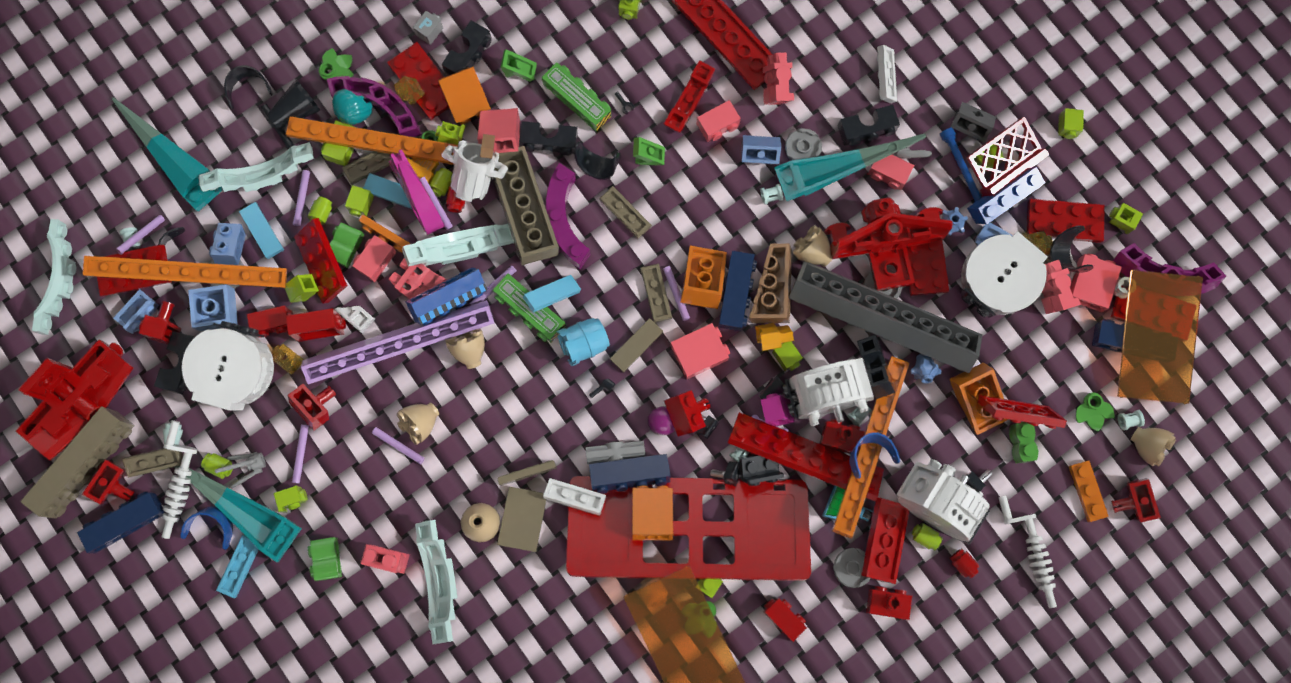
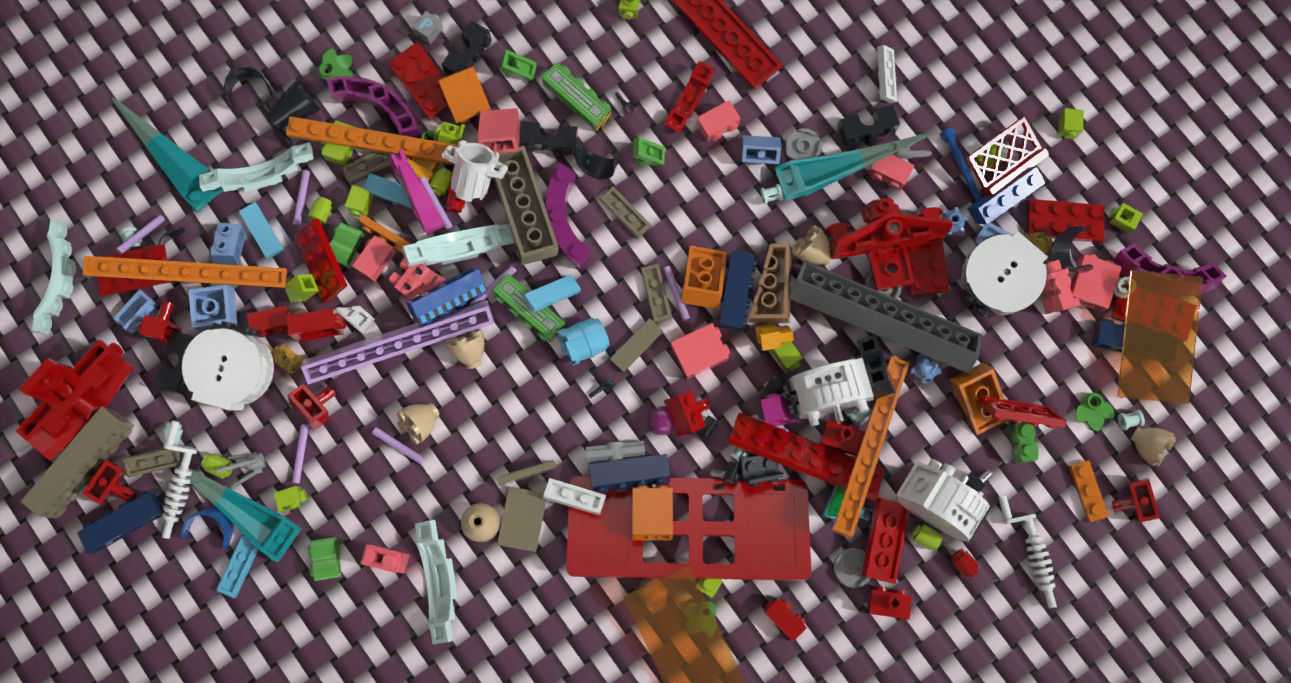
(350, 107): teal piece -> none
(405, 89): clear yellow brick -> none
(487, 146): medium nougat piece -> none
(777, 80): coral hips -> none
(876, 438): blue piece -> none
(973, 122): dark grey brick -> none

